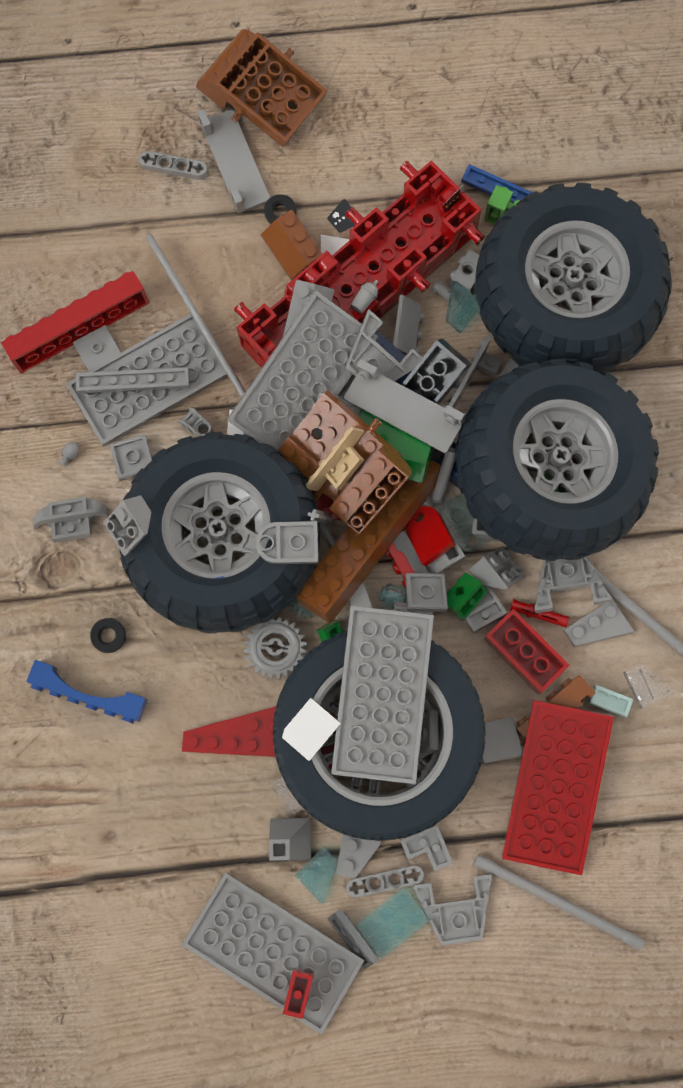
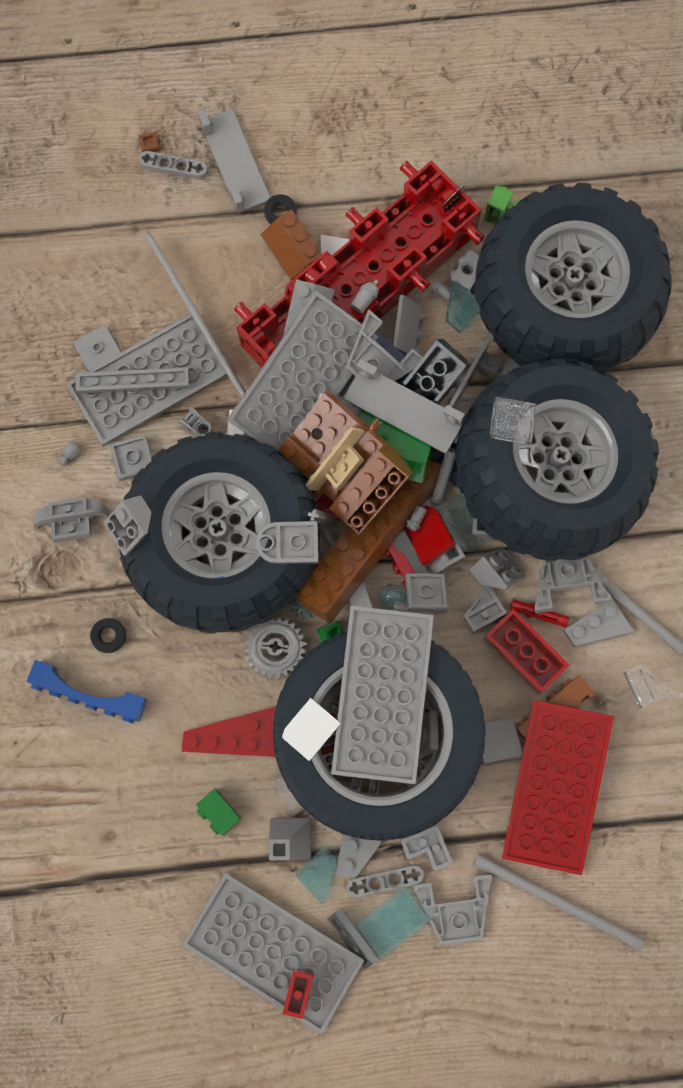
(70, 323): red brick -> none
(149, 142): none -> dark orange tile
(218, 812): none -> green brick
(261, 84): dark orange piece -> none
(338, 218): black sticker -> none
(416, 518): none -> light grey pin
(465, 596): green brick -> none
(487, 182): blue plate -> none
(512, 420): none -> clear plate
(611, 701): light aqua plate -> none

